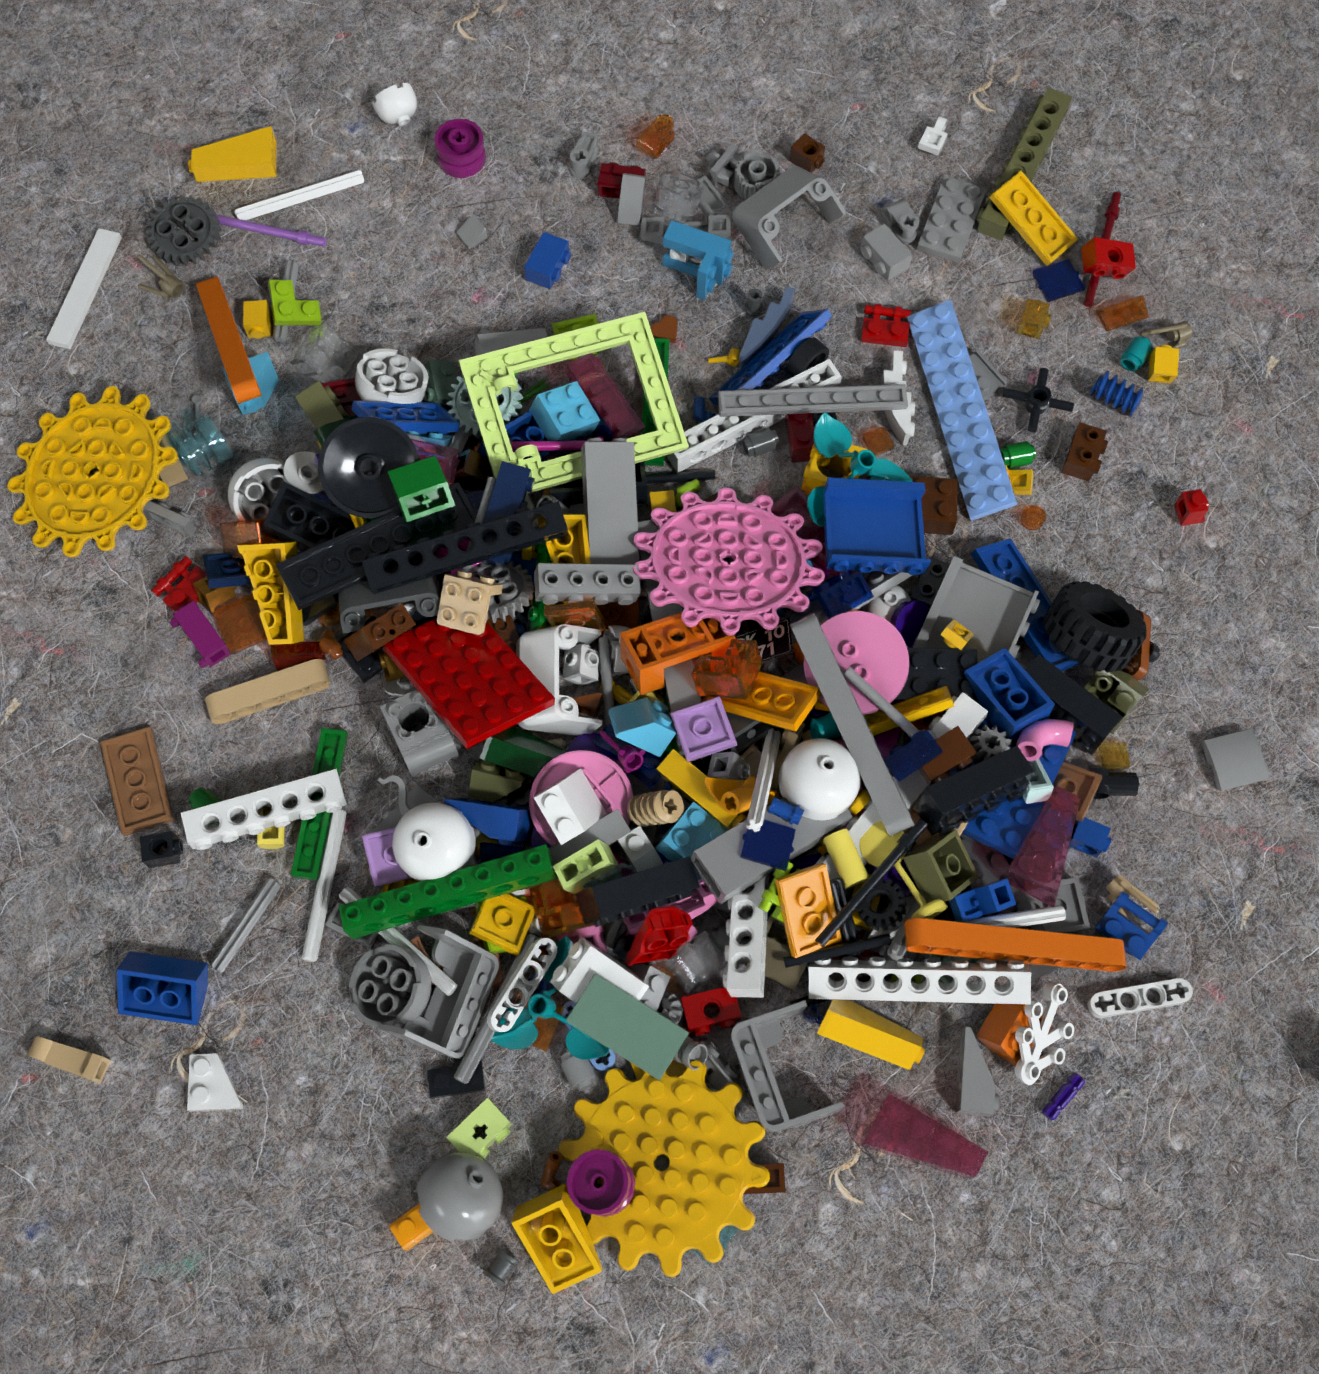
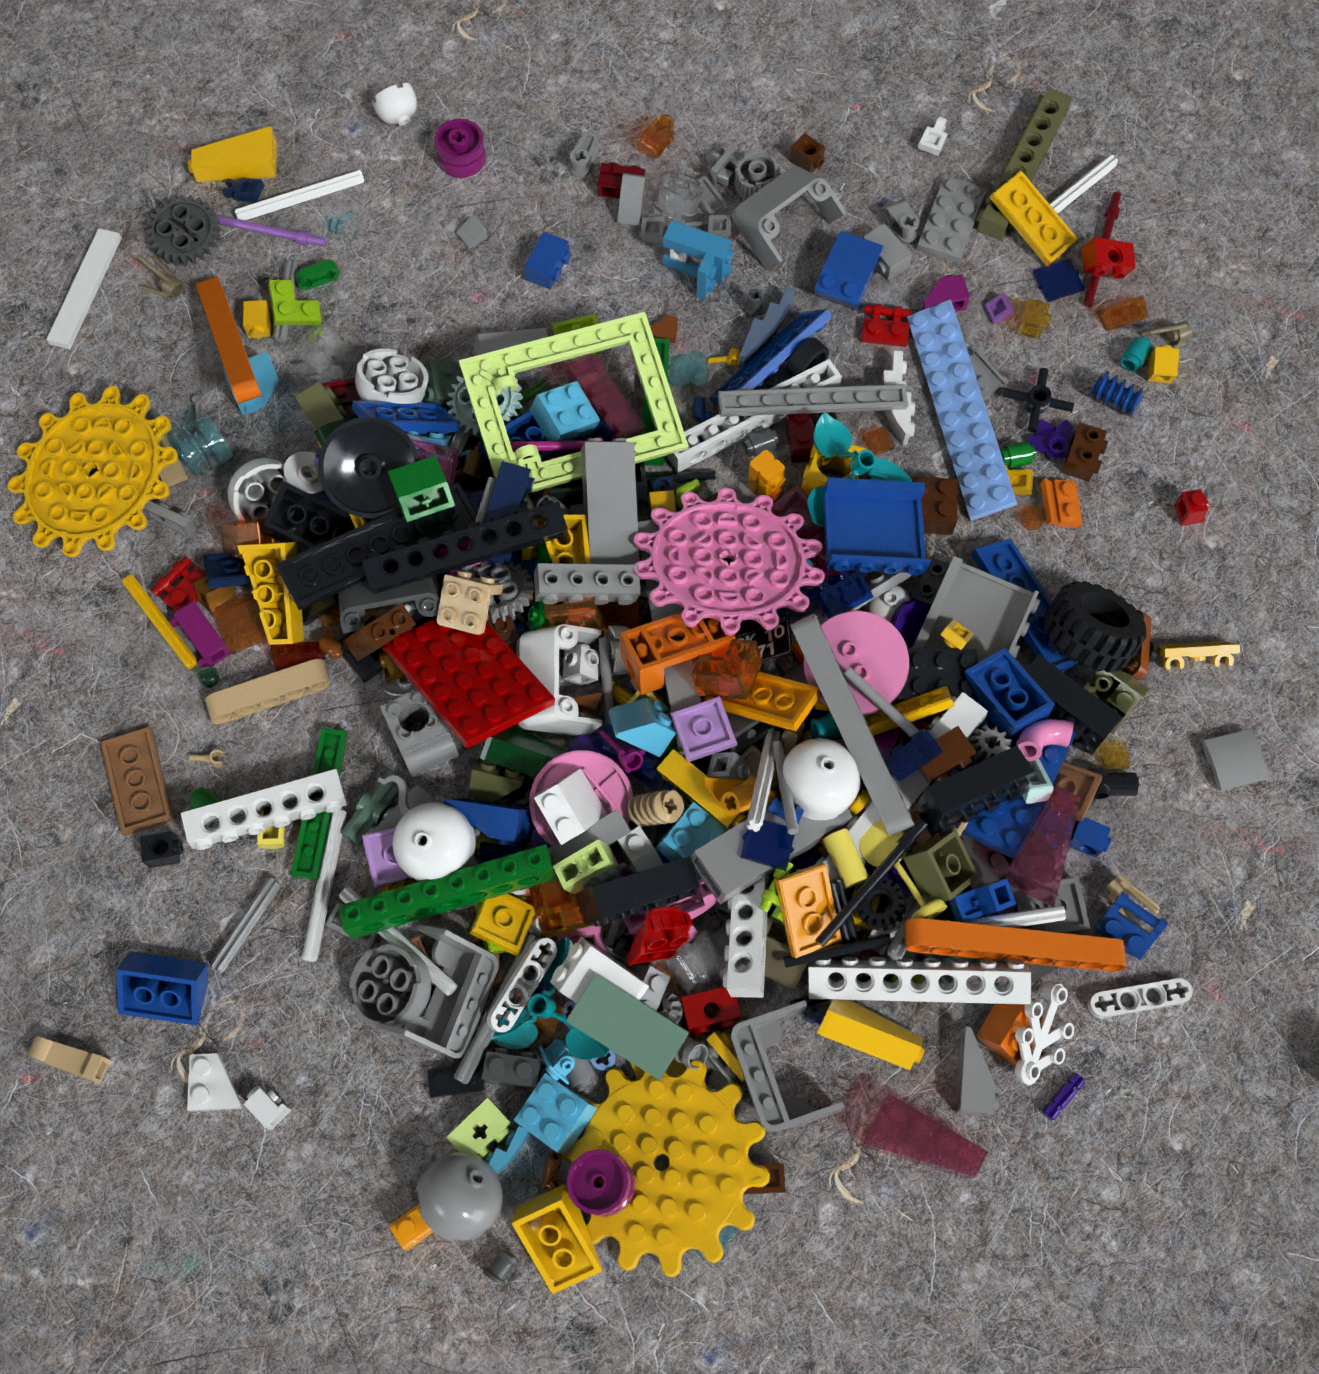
(160, 621): none -> yellow axle
(208, 677): none -> clear green hinge
(209, 758): none -> tan hand
(246, 190): none -> dark blue plate
(266, 1107): none -> white brick
(317, 274): none -> green beam
(337, 223): none -> clear light blue hand
(371, 810): none -> sand green piece
(500, 1159): none -> medium azure slope
(512, 1070): none -> dark grey brick
(555, 1114): none -> medium azure brick
(558, 1060): none -> medium azure hinge
(666, 482): none -> dark blue plate
(689, 369): none -> clear light blue plate
(723, 1046): none -> yellow plate
(766, 475): none -> light orange brick
(787, 799): none -> light grey bar
(848, 270): none -> blue slope
(948, 288): none -> magenta slope
(1000, 308): none -> medium lavender slope
(1049, 436): none -> dark purple plate
(1061, 503): none -> orange plate
(1084, 183): none -> white axle
(1198, 652): none -> yellow plate

